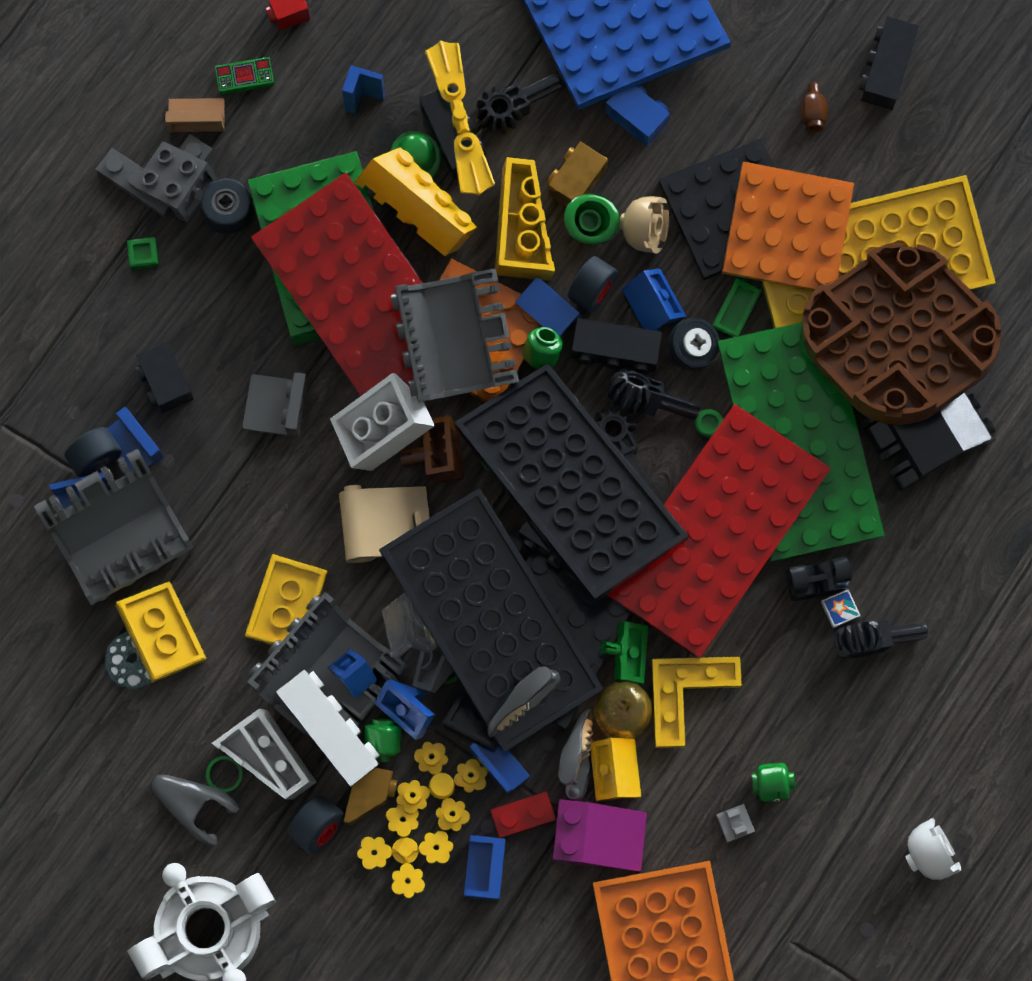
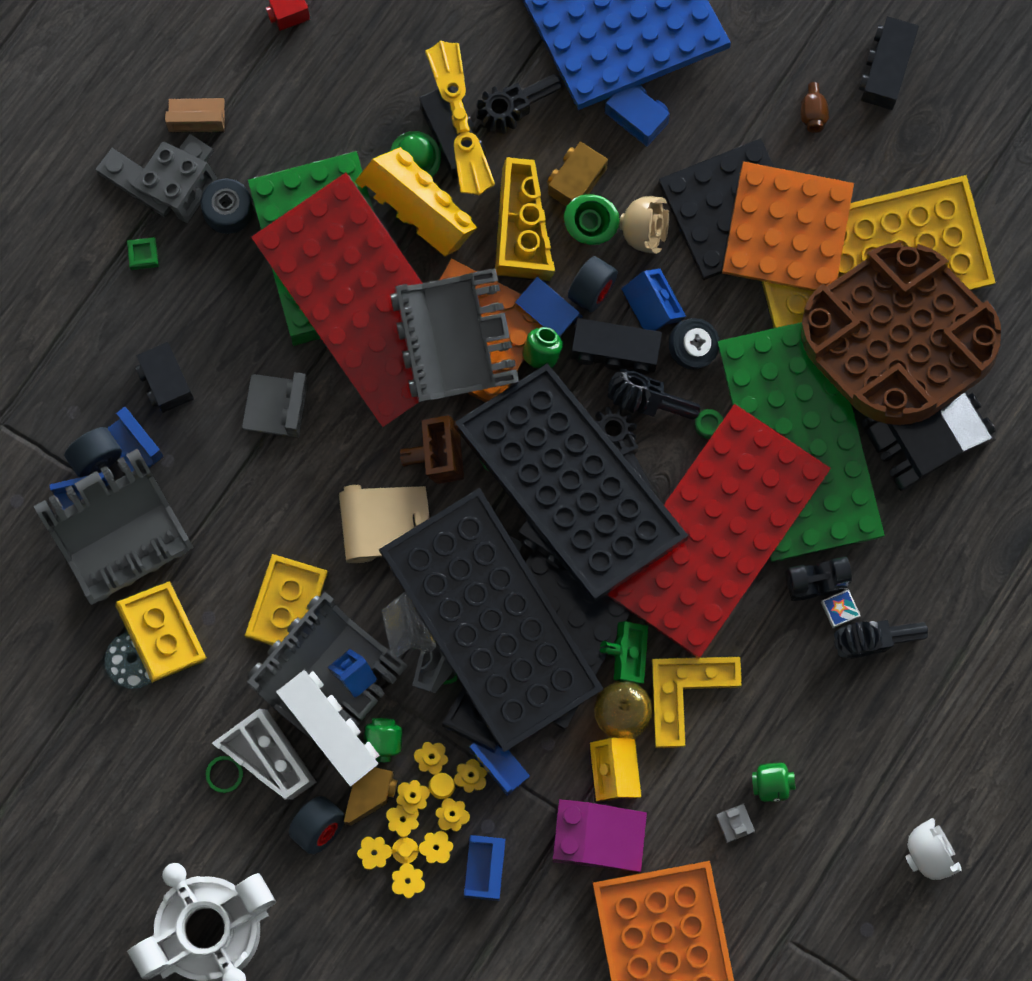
(186, 799): dark grey animal -> none
(244, 75): tile -> none
(360, 83): blue panel -> none
(380, 423): white slope -> none
(405, 707): blue slope -> none
(523, 815): red plate -> none
(525, 695): dark grey animal -> none
(574, 759): dark grey animal -> none
(736, 309): green tile -> none

